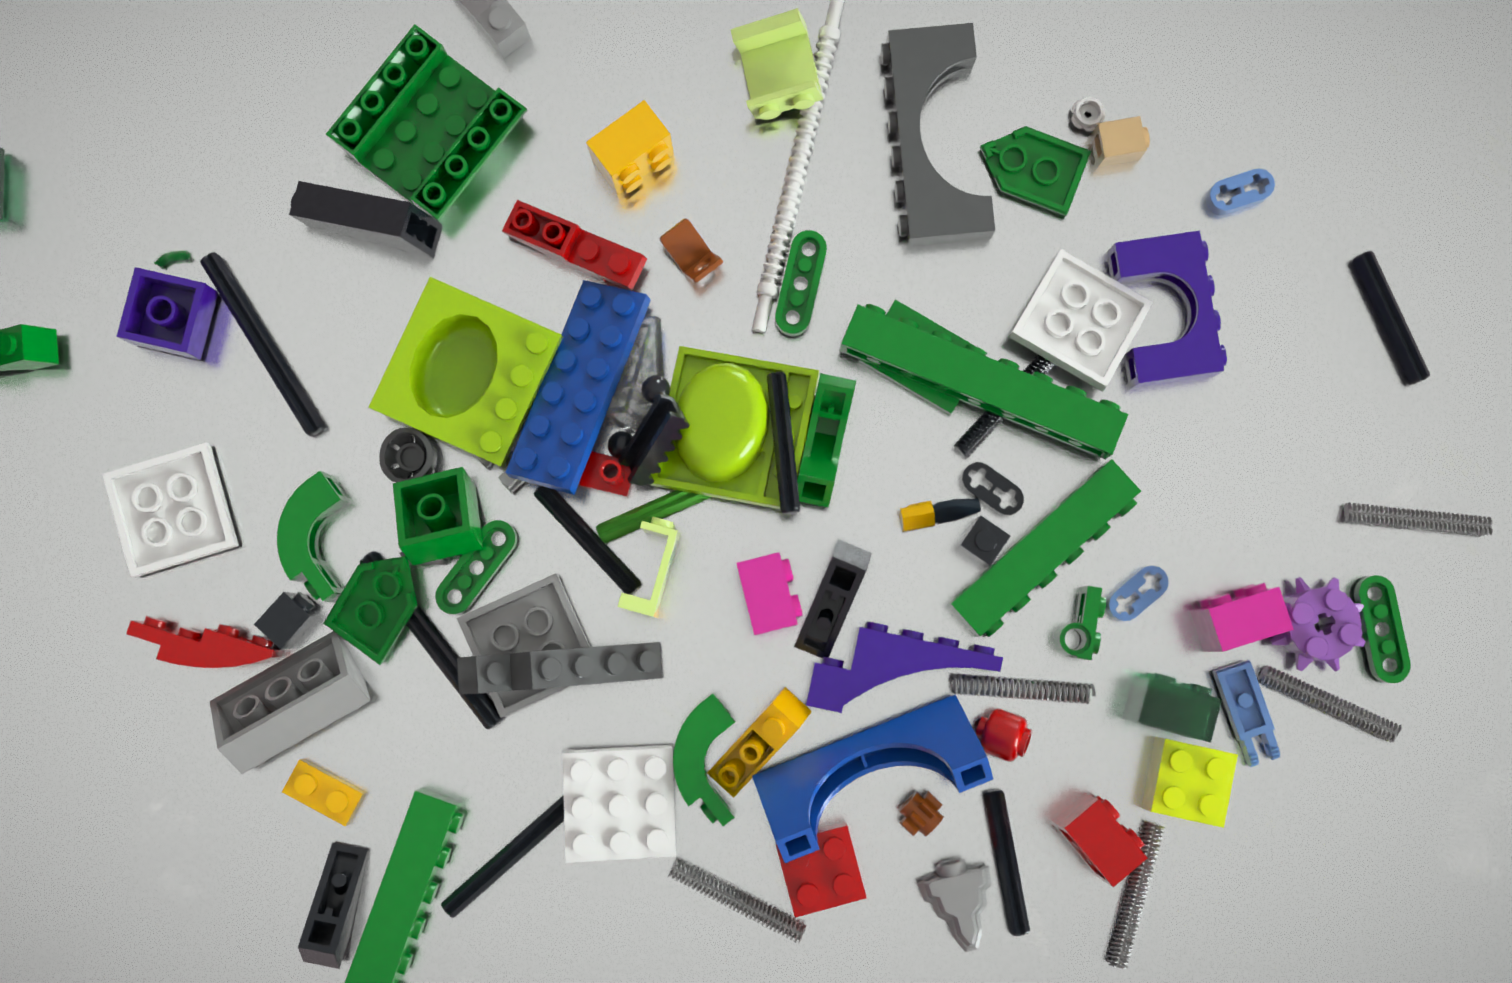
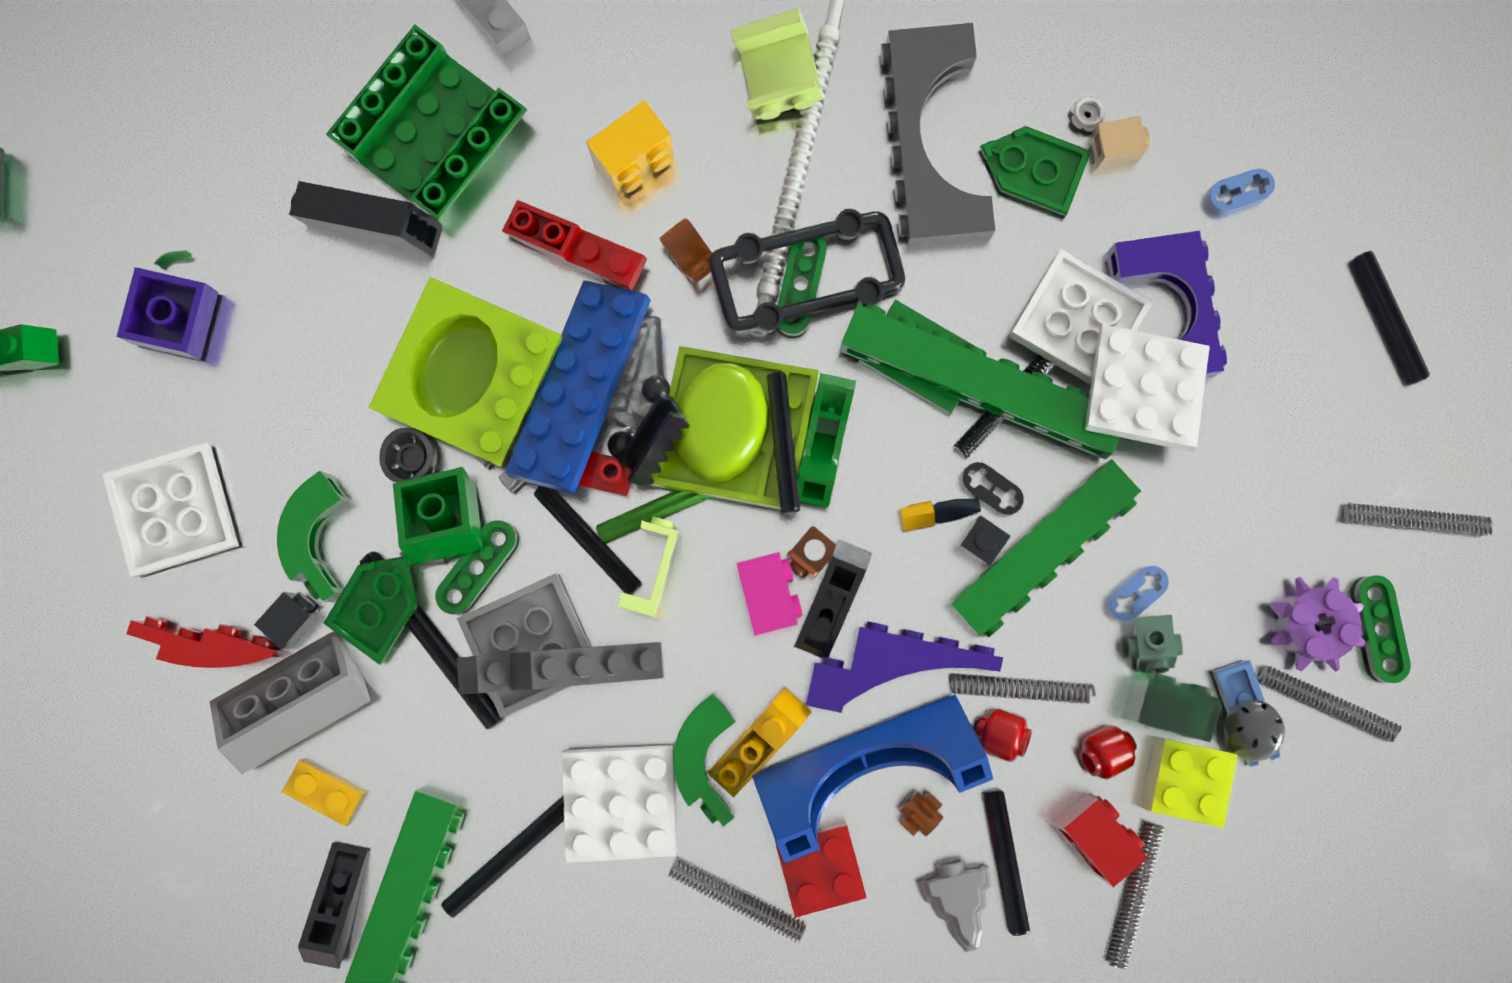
(262, 344): black axle -> none
(768, 315): none -> black bar
(800, 563): none -> dark orange bracket
(1090, 608): green plate -> none
(1108, 752): none -> red head
(1147, 388): none -> white plate
(1154, 644): none -> sand green brick
(1239, 620): dark pink brick -> none
(1257, 726): none -> dark grey helmet

